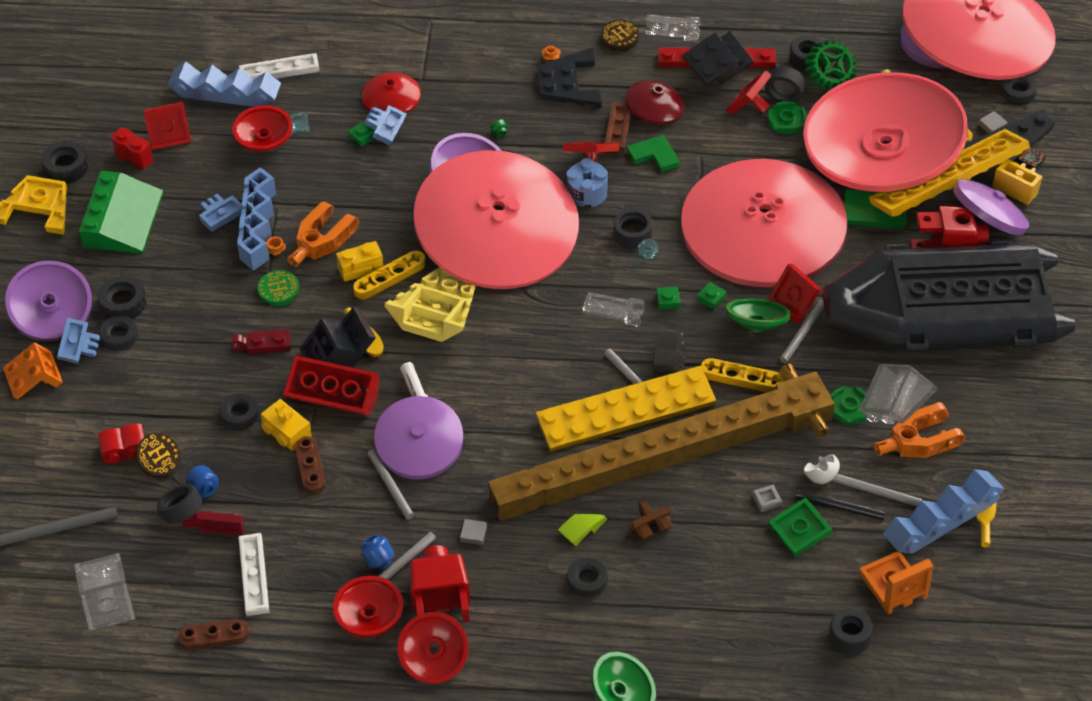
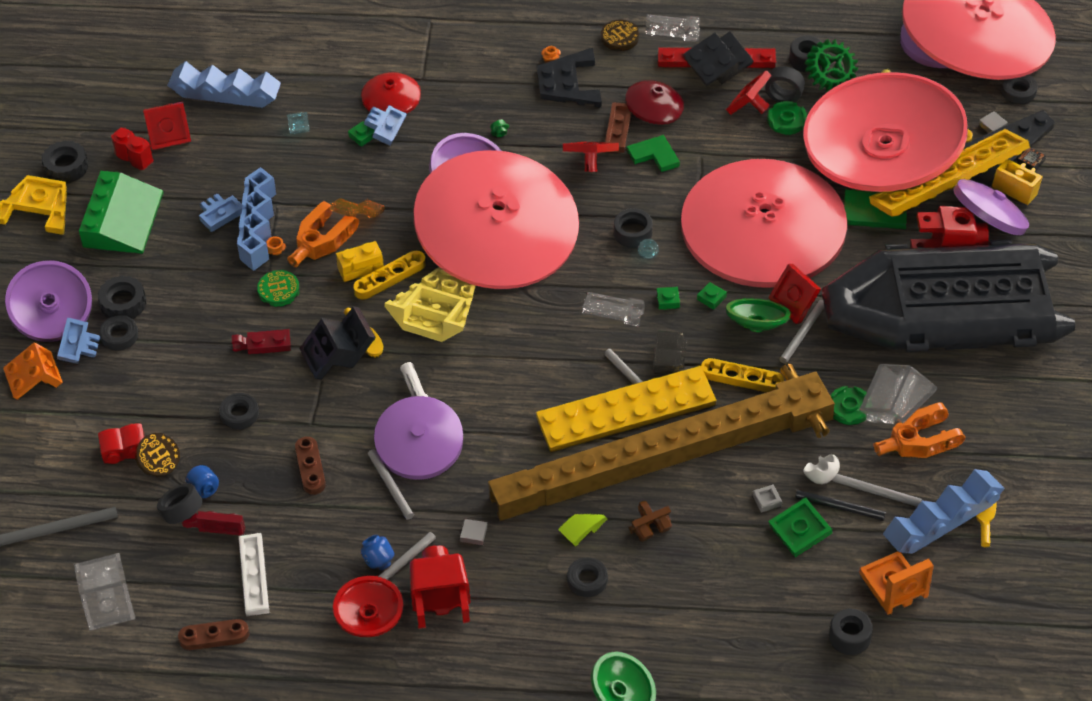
(262, 128): red dish -> none
(283, 67): white tile -> none
(285, 424): yellow brick -> none
(332, 385): red brick -> none
(348, 208): none -> clear orange tile
(415, 647): red dish -> none
(587, 183): medium blue brick -> none

